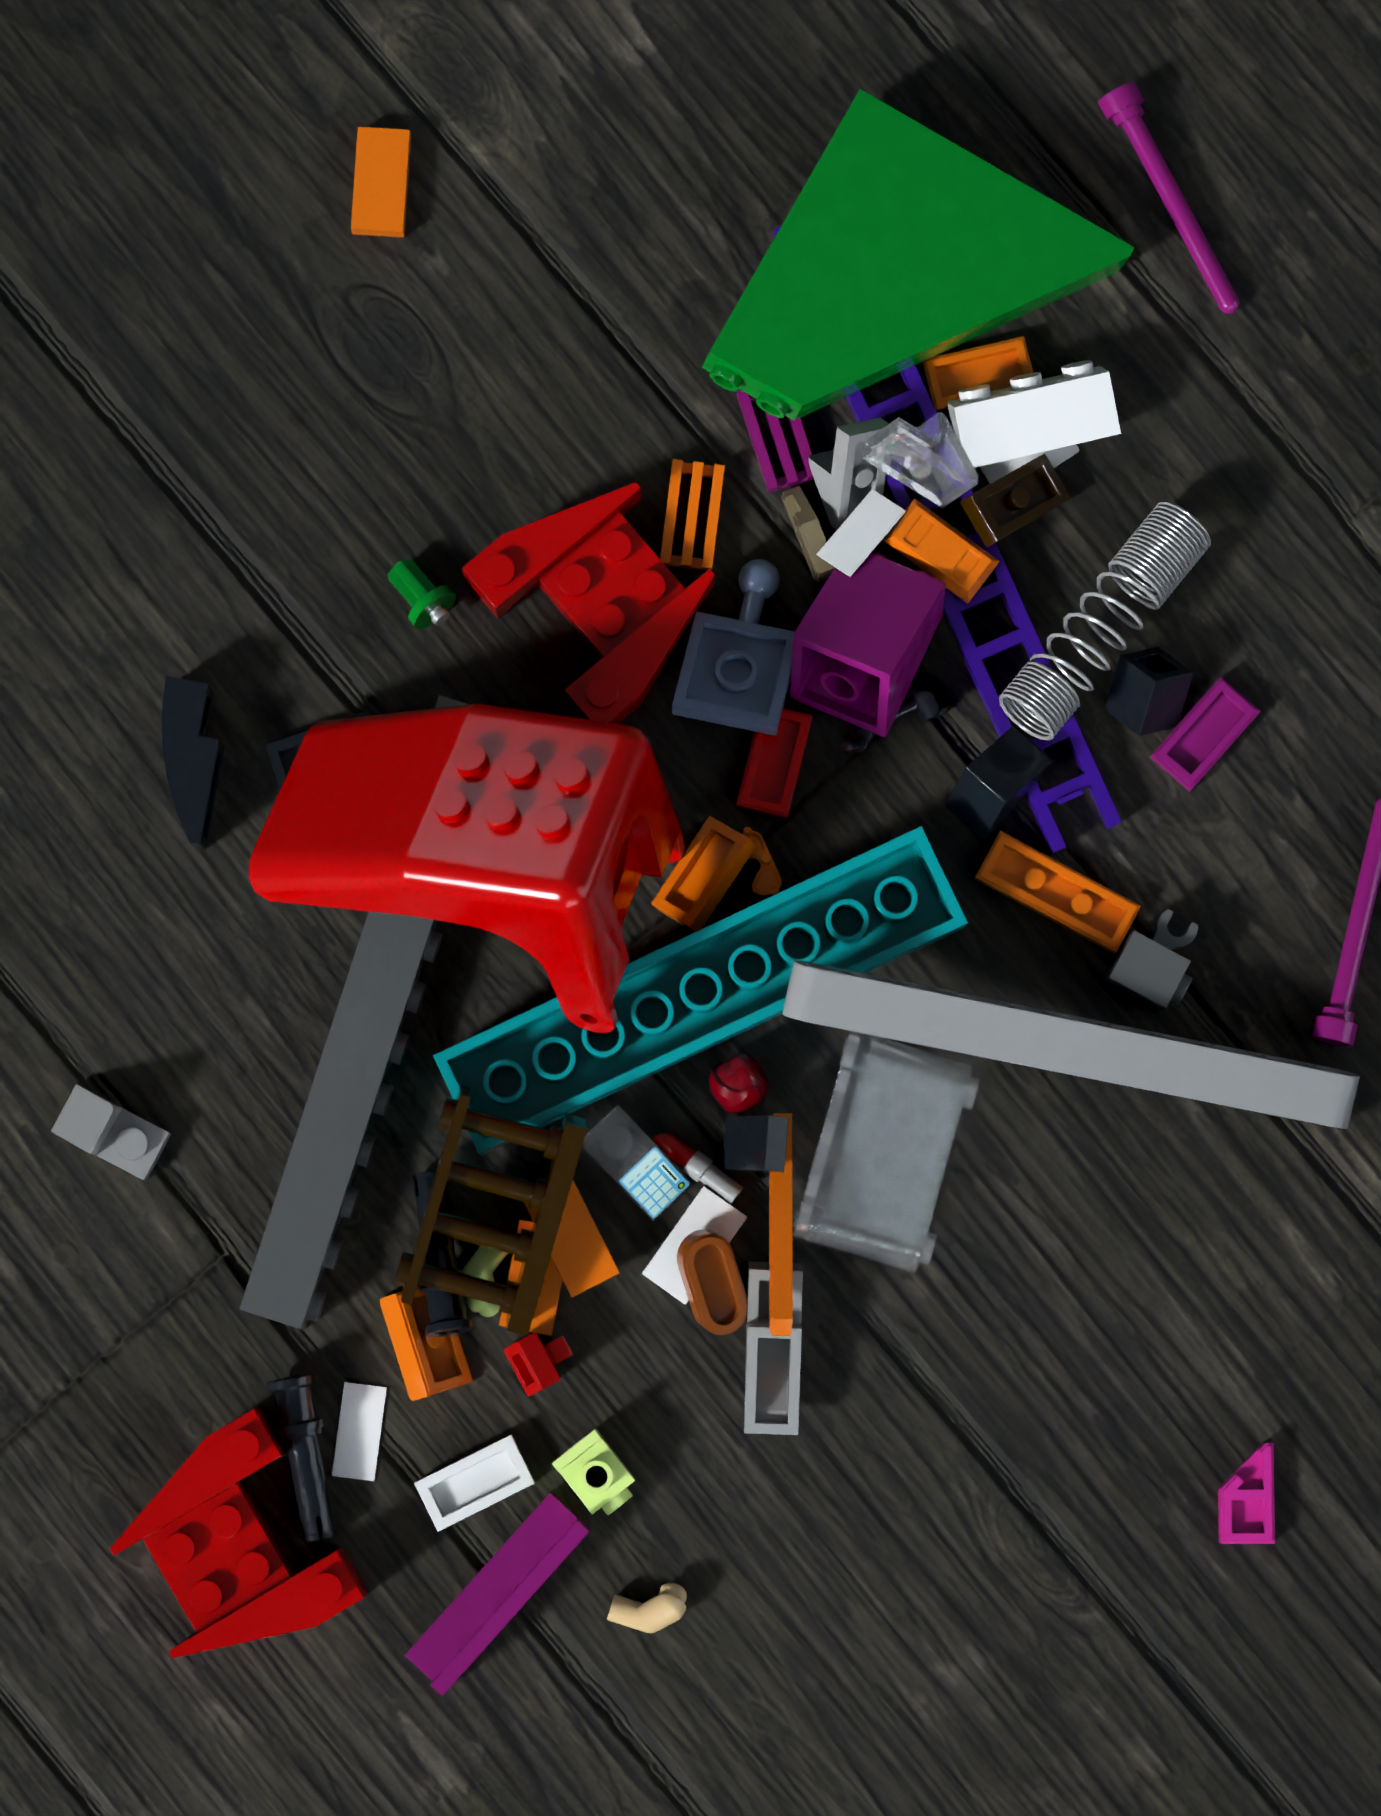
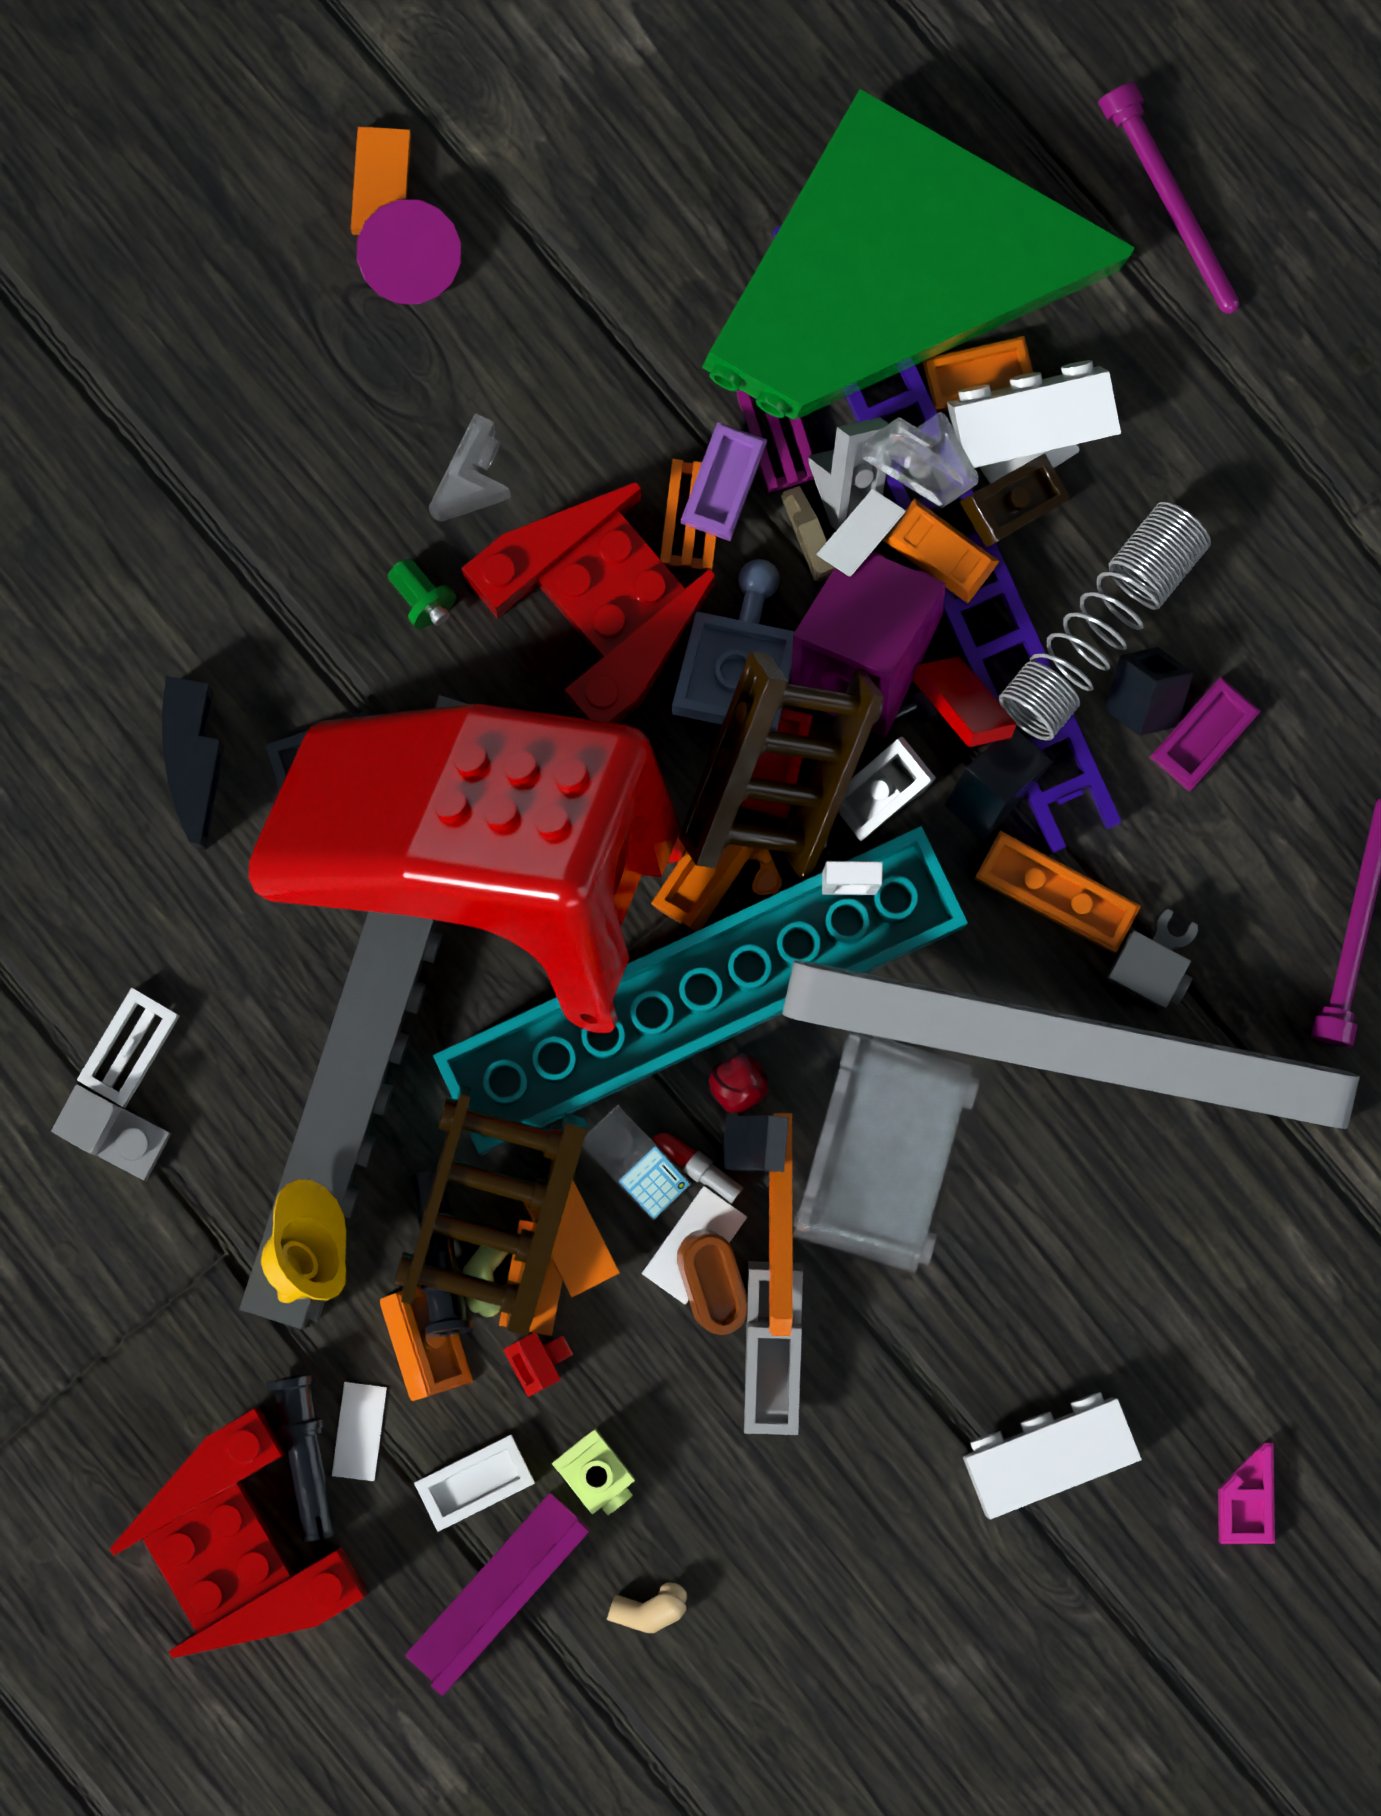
(145, 1060): none -> white tile
(306, 1244): none -> yellow piece
(408, 251): none -> magenta tile
(462, 486): none -> clear slope
(723, 481): none -> medium lavender tile
(747, 736): none -> dark brown fence
(851, 878): none -> white tile
(884, 788): none -> light grey slope
(964, 701): none -> red tile
(1050, 1455): none -> white brick

